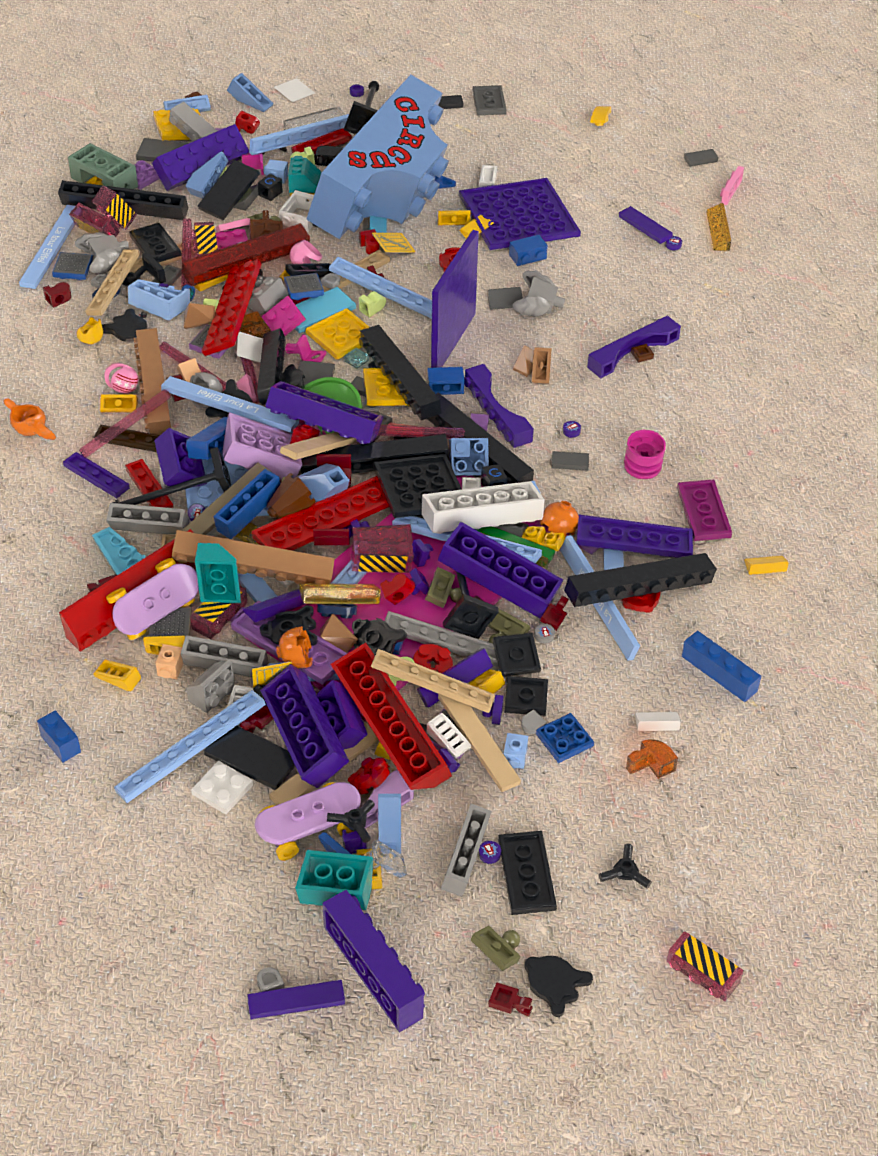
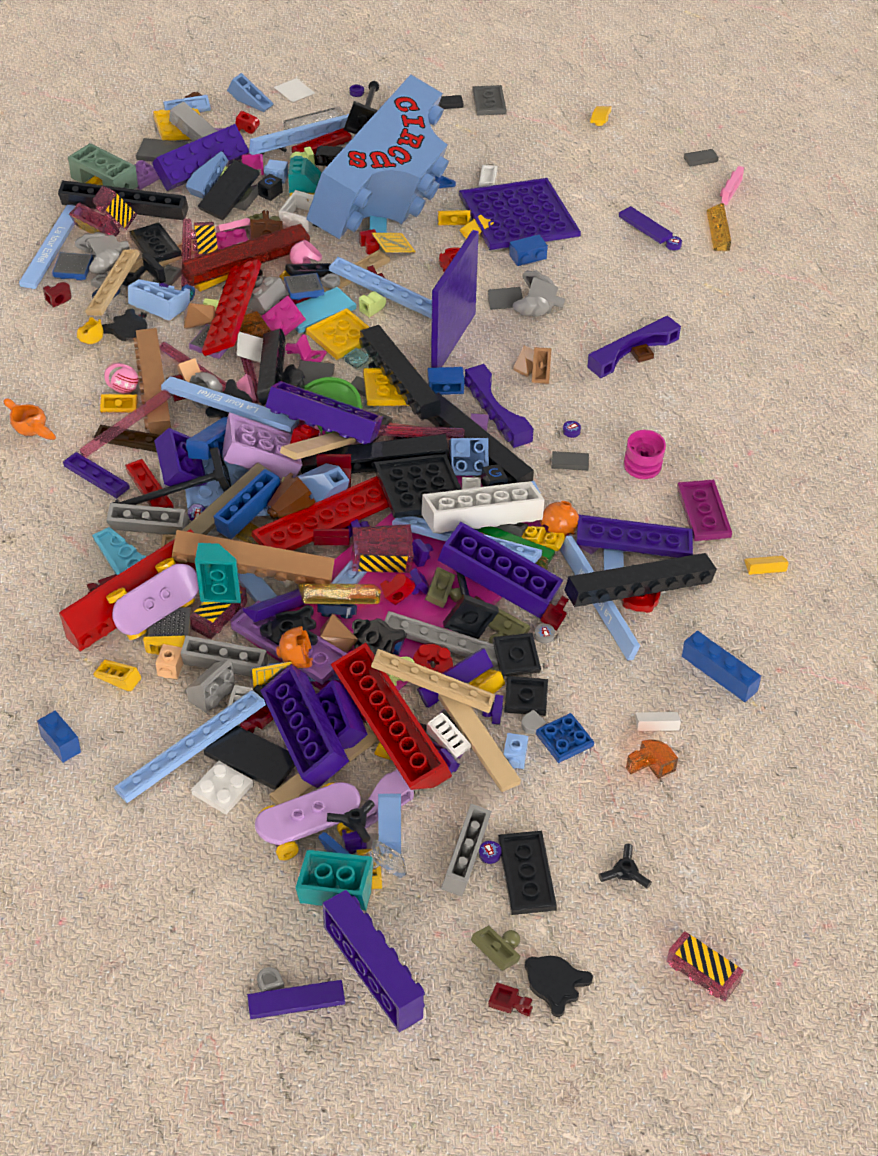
(370, 774): red plate -> none

